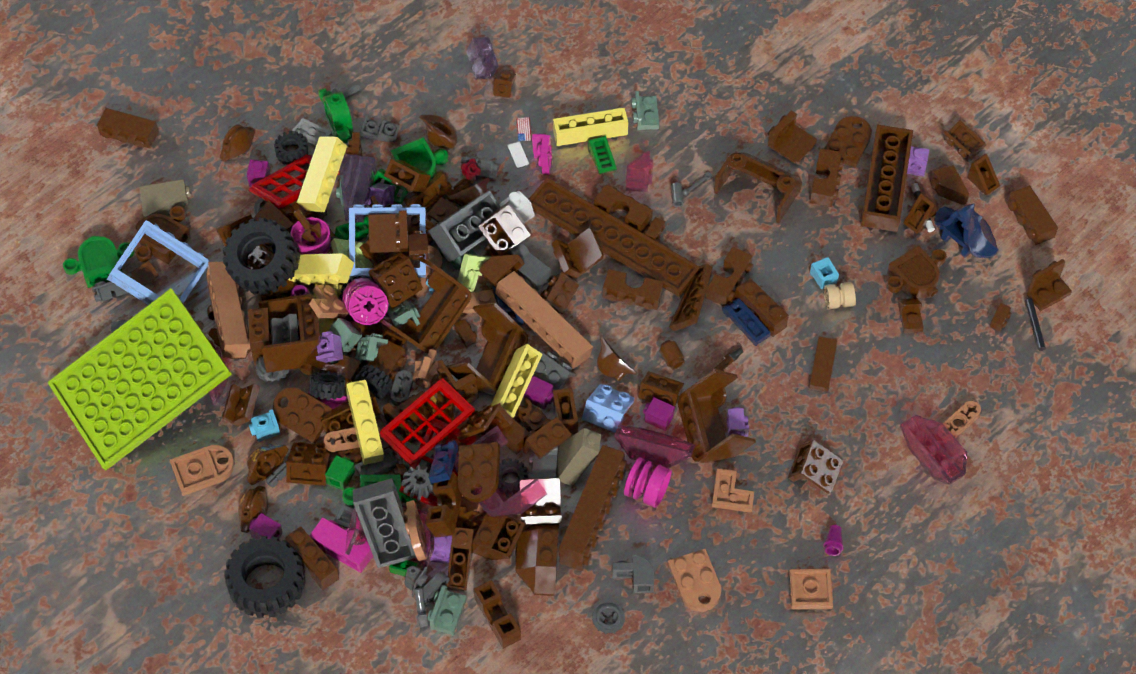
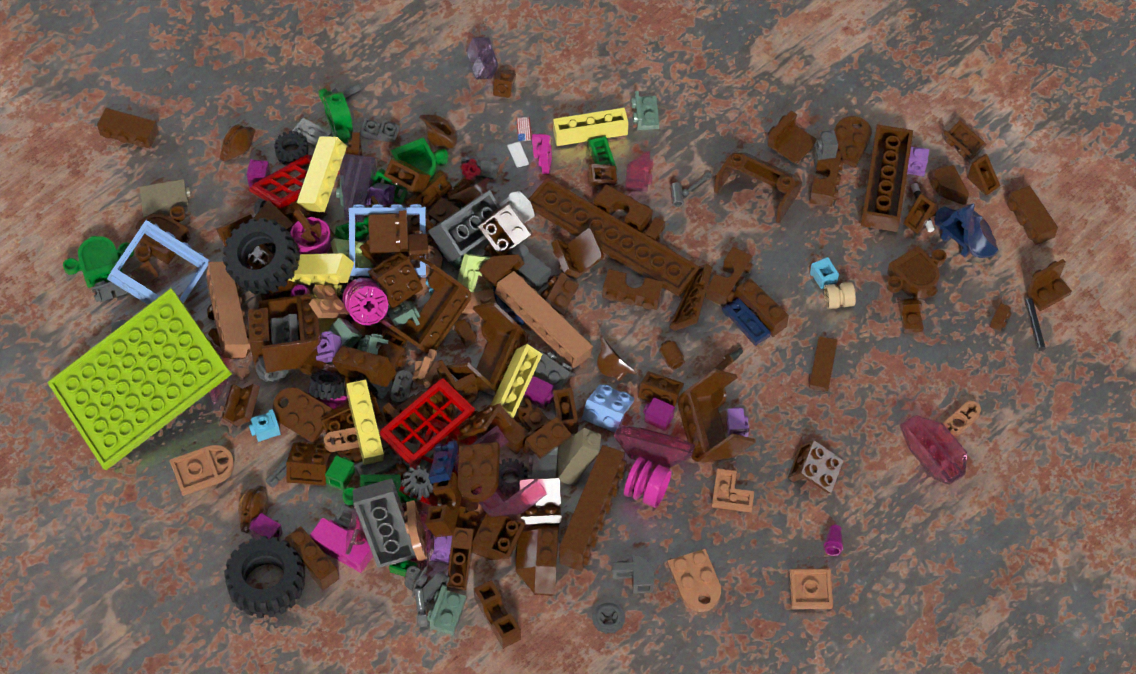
(264, 461): reddish brown hat -> none
(353, 361): none -> reddish brown arch
(601, 175): none -> reddish brown slope
(826, 145): none -> dark grey brick

